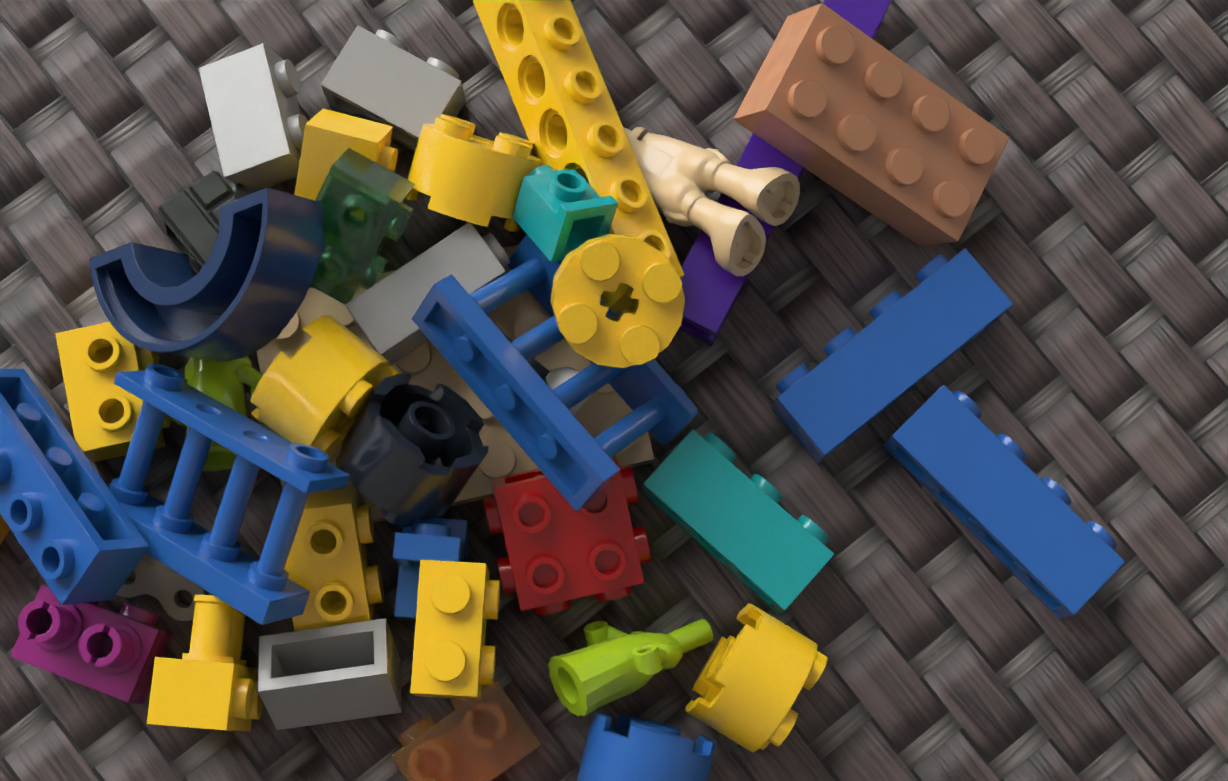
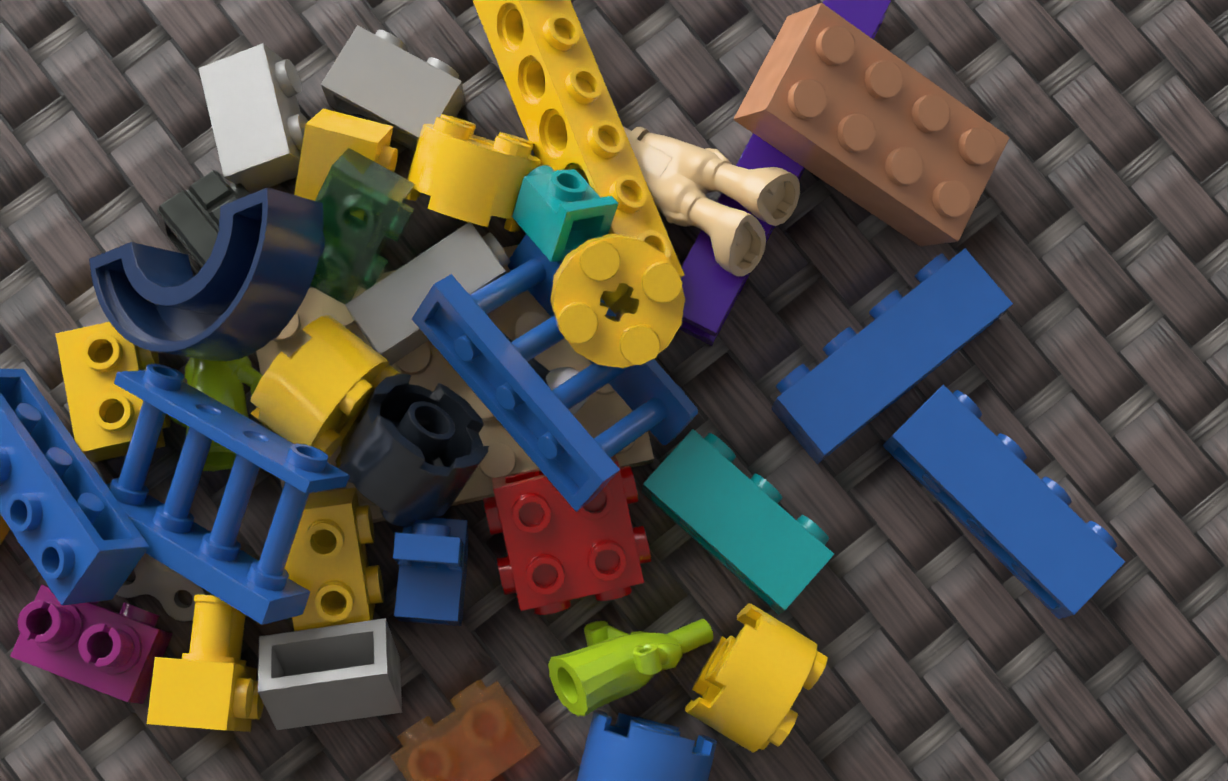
(451, 630): yellow brick -> none

